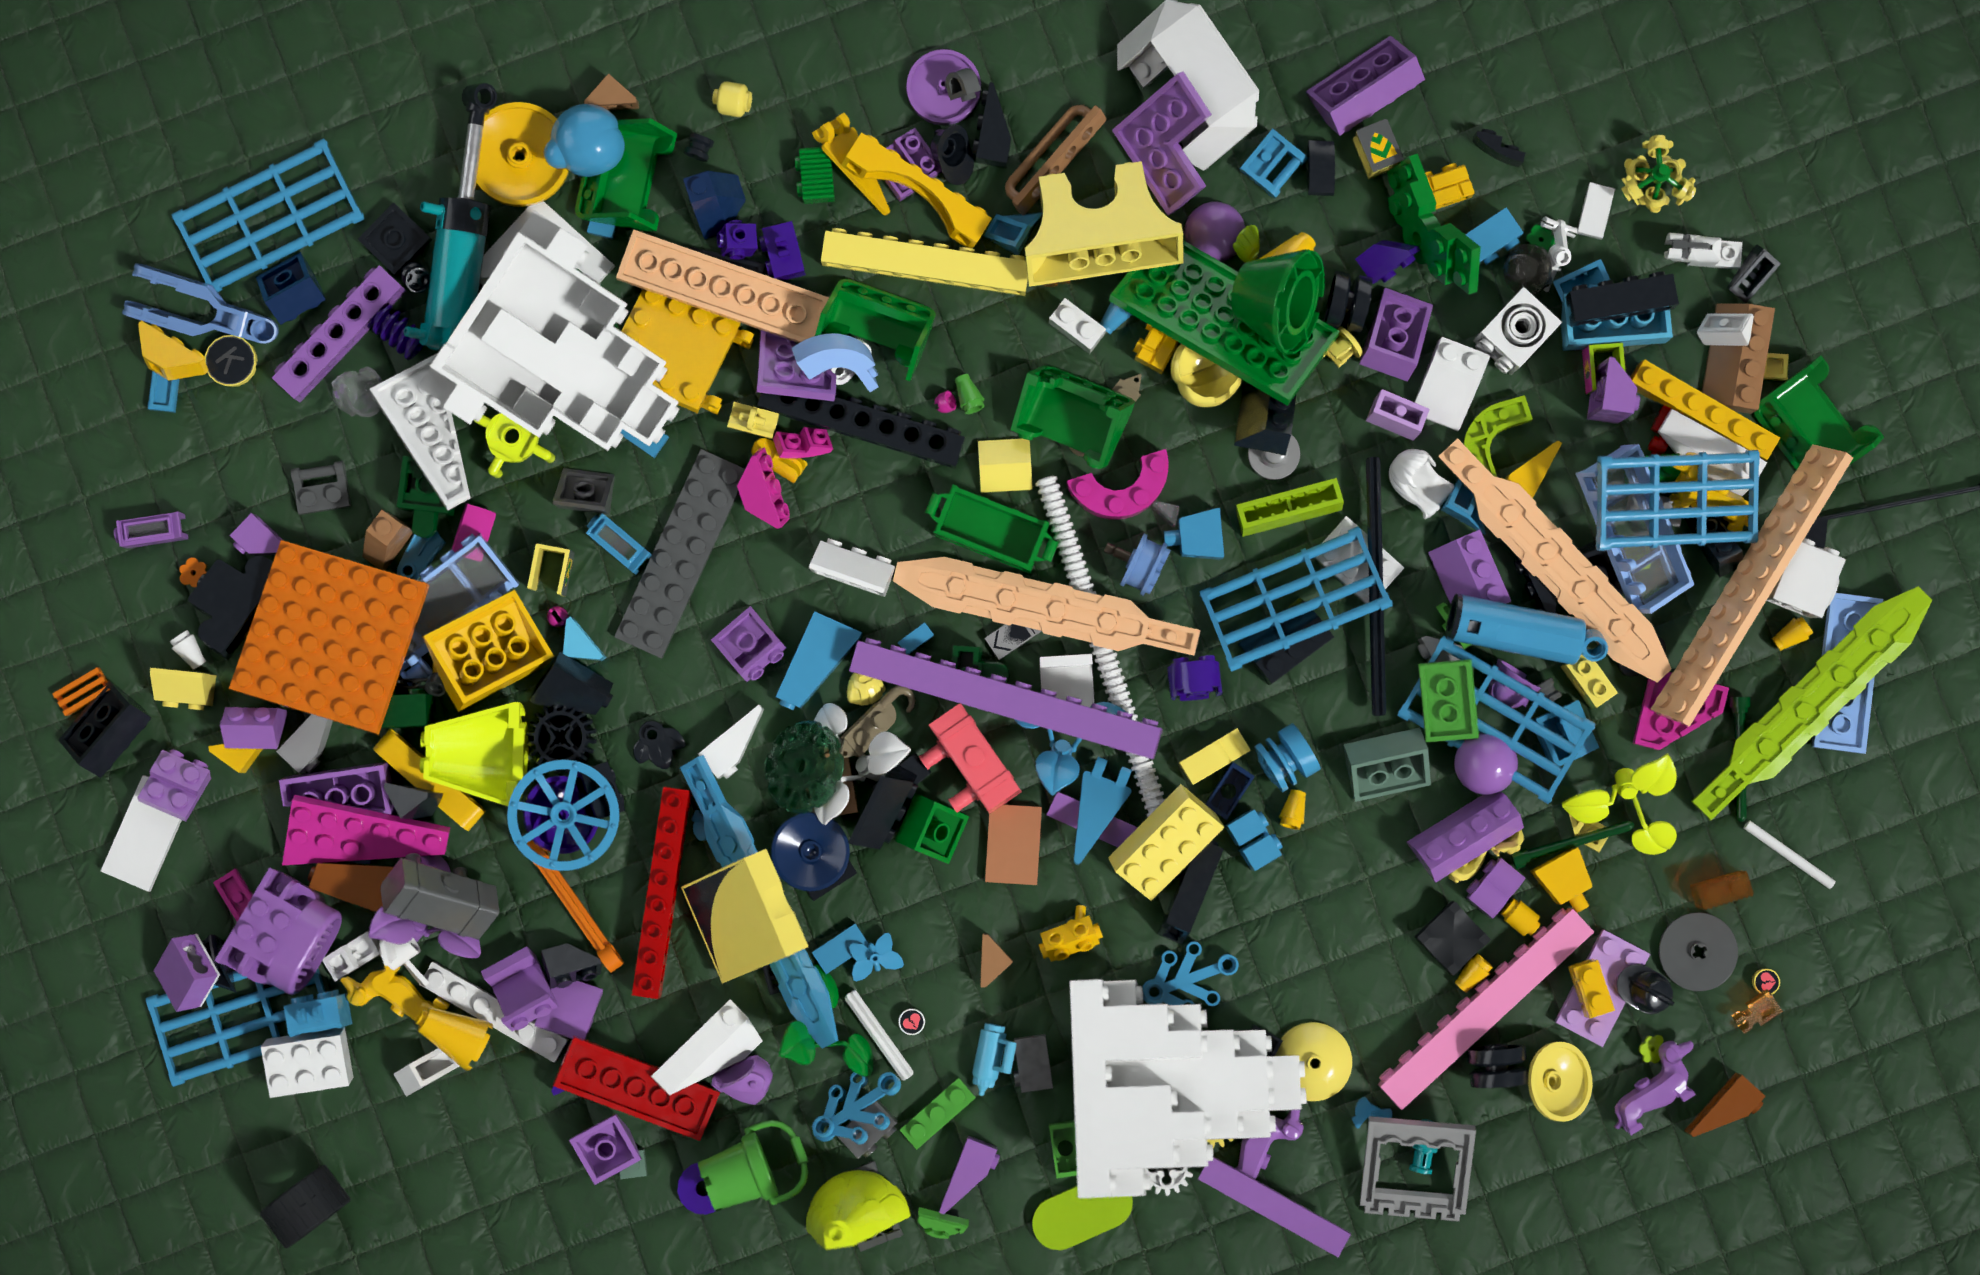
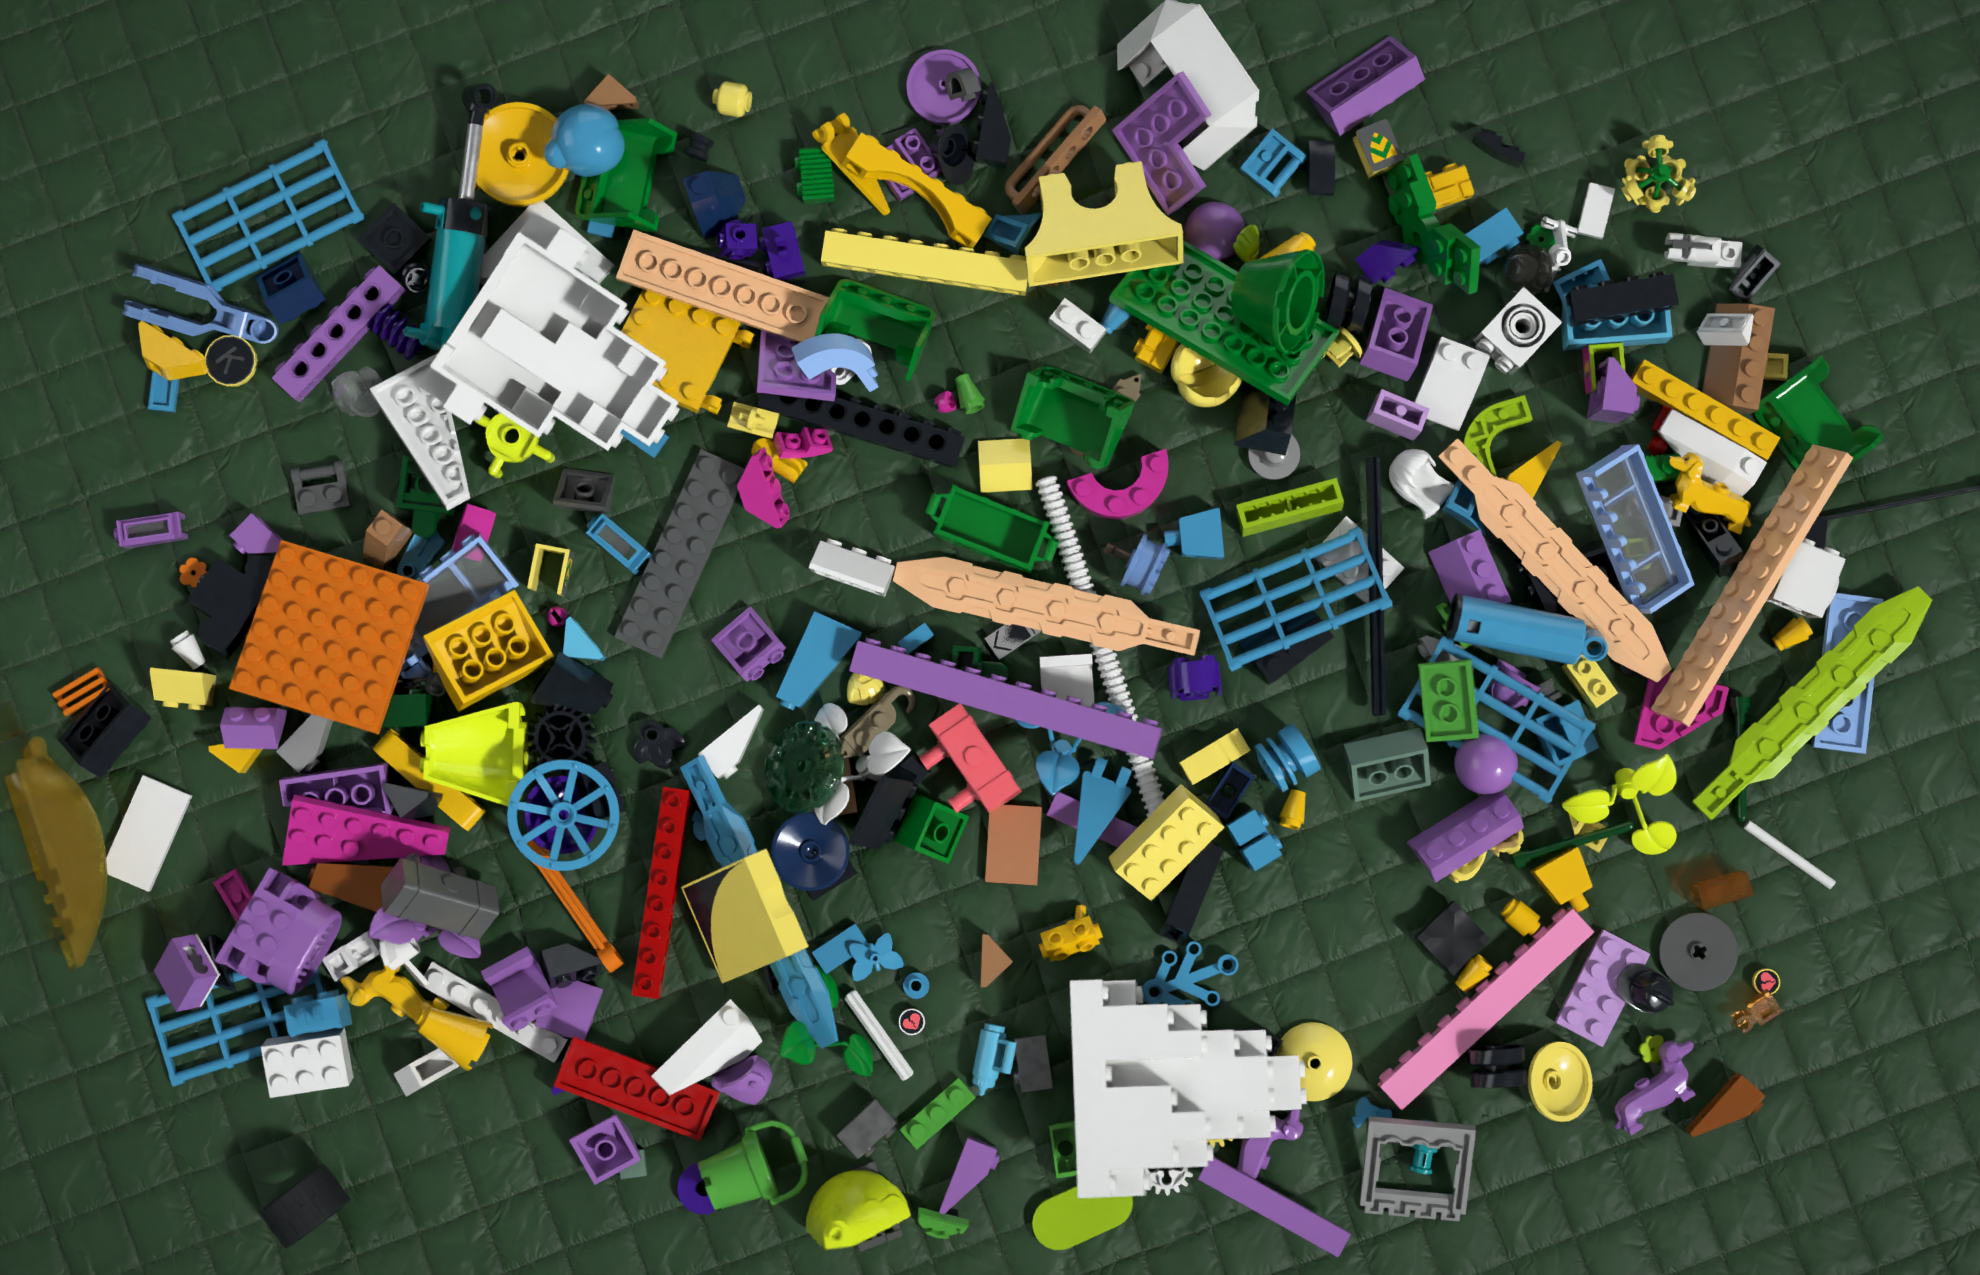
(62, 847): none -> clear yellow windscreen
(175, 784): medium lavender plate -> none
(853, 1109): dark azure plant -> none
(916, 977): none -> dark azure plate
(1167, 512): clear slope -> none
(1494, 887): medium lavender brick -> none
(1591, 988): yellow brick -> none
(1655, 487): dark azure door -> none

